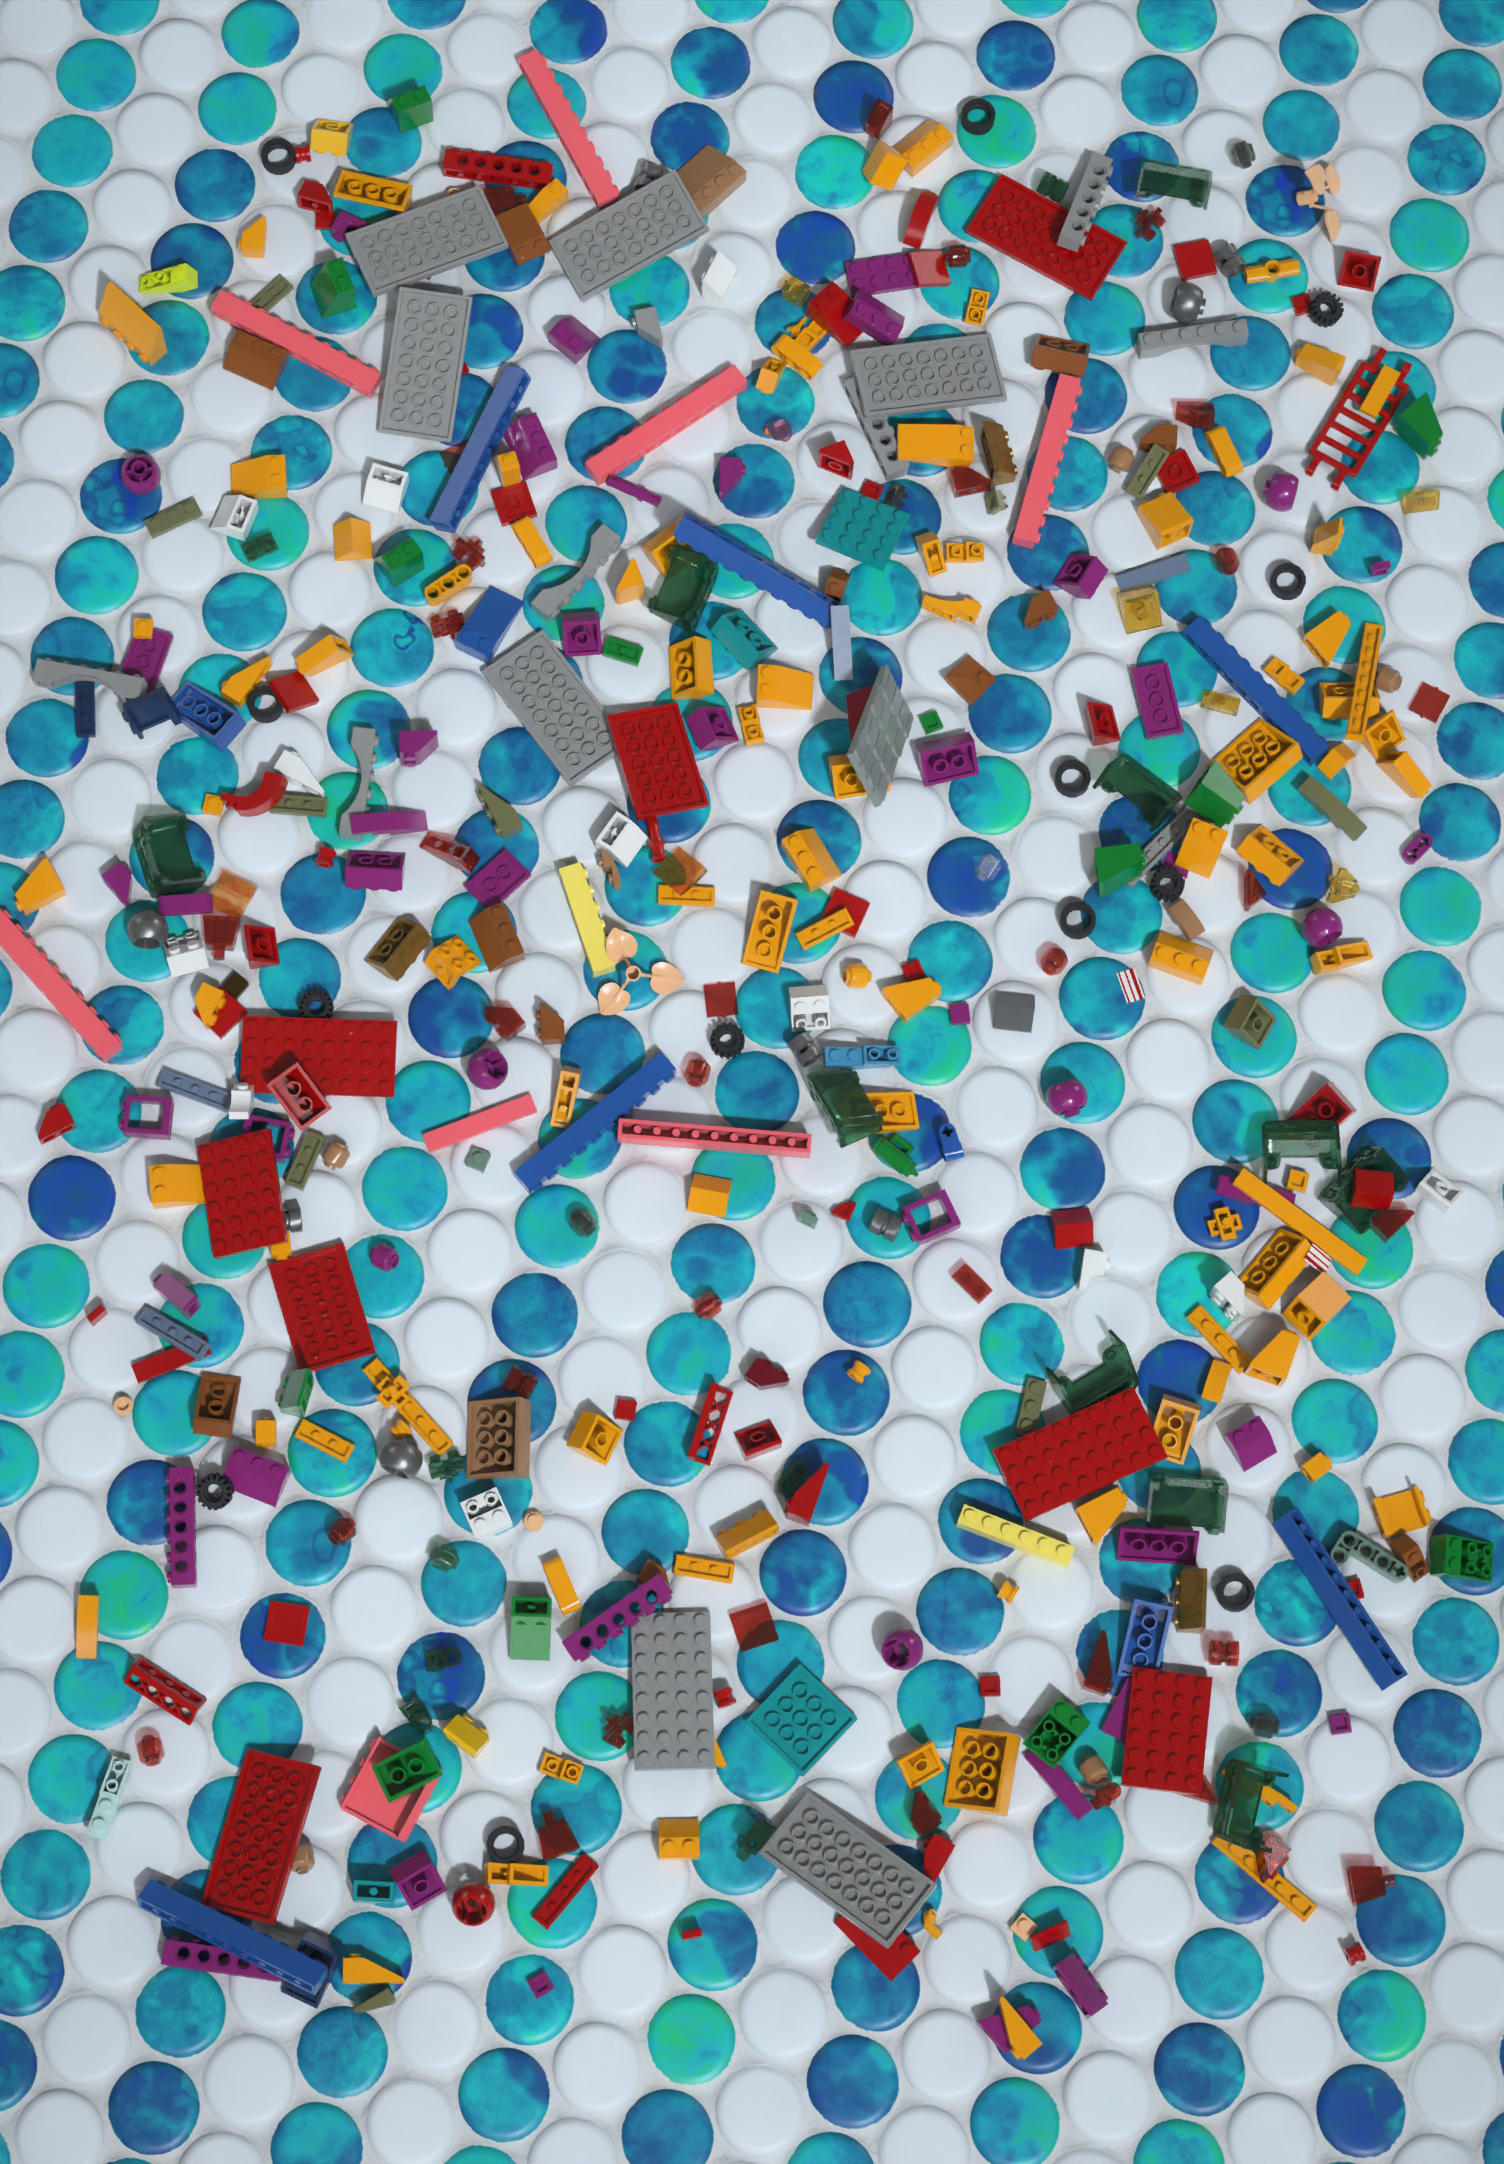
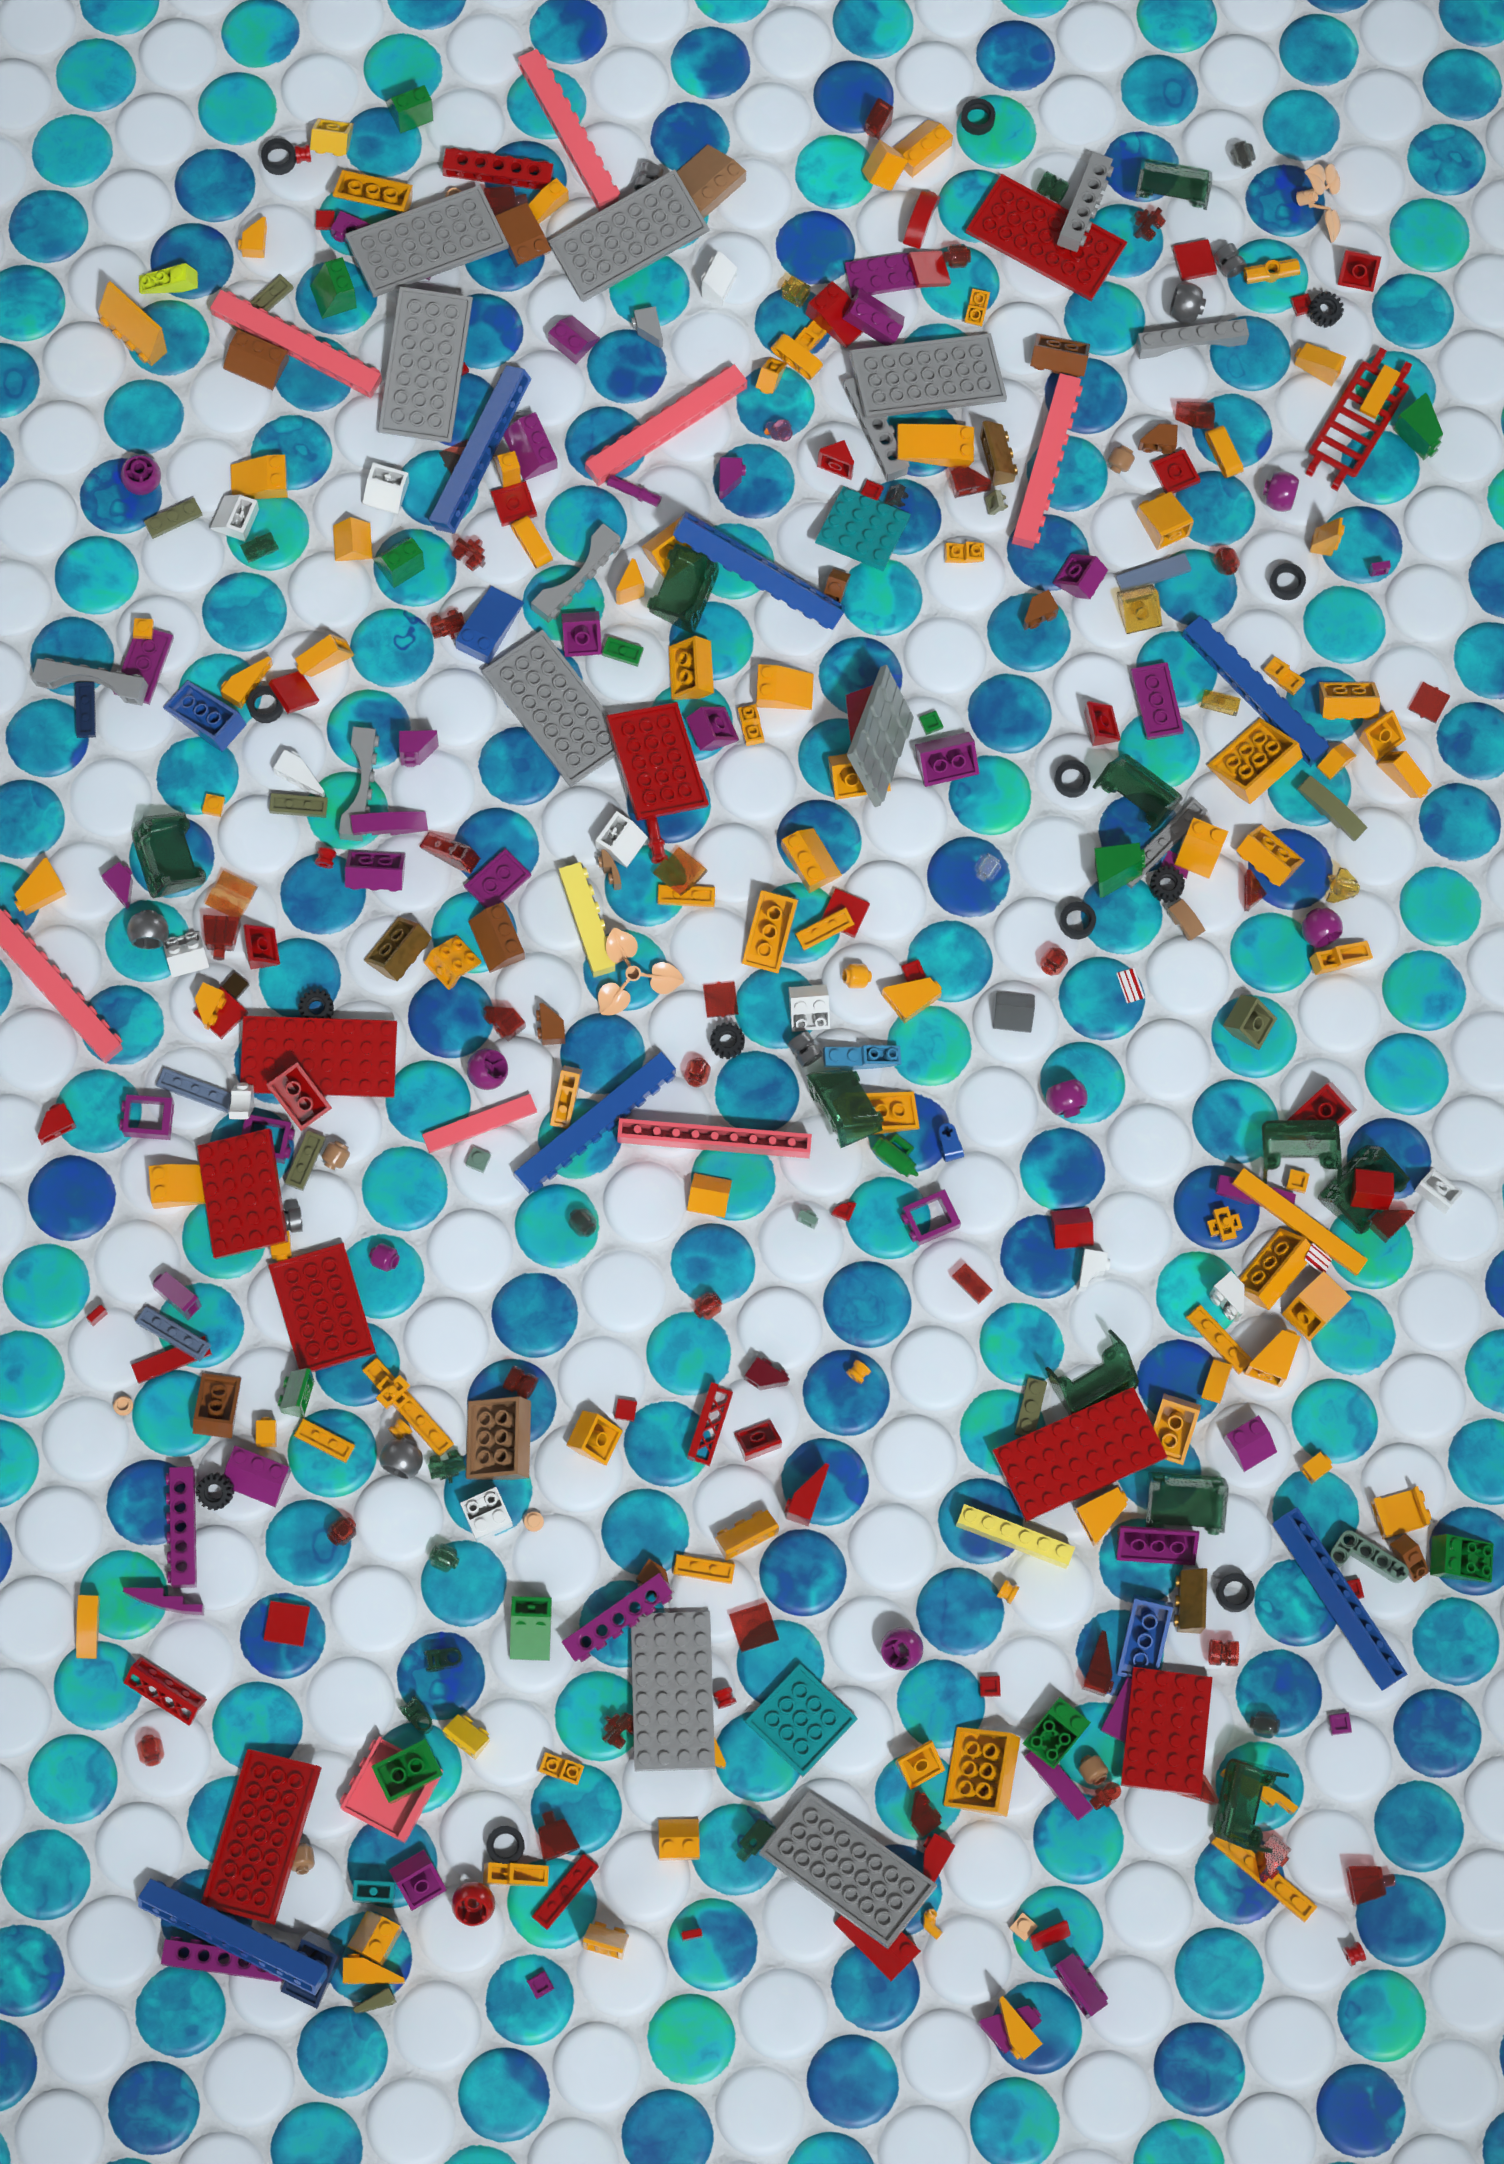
(109, 1798): light aqua slope -> none
(150, 711): dark blue panel -> none
(156, 1598): none -> magenta slope
(185, 904): magenta beam -> none
(262, 800): red arch -> none
(315, 198): red slope -> none
(375, 1937): none -> light orange slope
(451, 577): light orange beam -> none
(503, 815): olive slope -> none
(561, 1585): light orange beam -> none
(605, 1940): none -> light orange slope
(743, 639): teal slope -> none
(792, 1478): plate -> none
(795, 330): light orange hand -> none
(841, 642): tile -> none
(885, 1225): flat silver wheel -> none
(931, 553): light orange slope -> none
(959, 1014): magenta tile -> none
(967, 609): light orange slope -> none
(970, 680): dark orange plate -> none
(1147, 471): olive plate -> none
(1180, 958): light orange slope -> none
(1216, 796): green slope -> none
(1327, 637): light orange slope -> none
(1364, 682): light orange tile -> none
(1388, 680): medium nougat head -> none
(1414, 846): magenta beam -> none
(1420, 501): clear yellow slope -> none

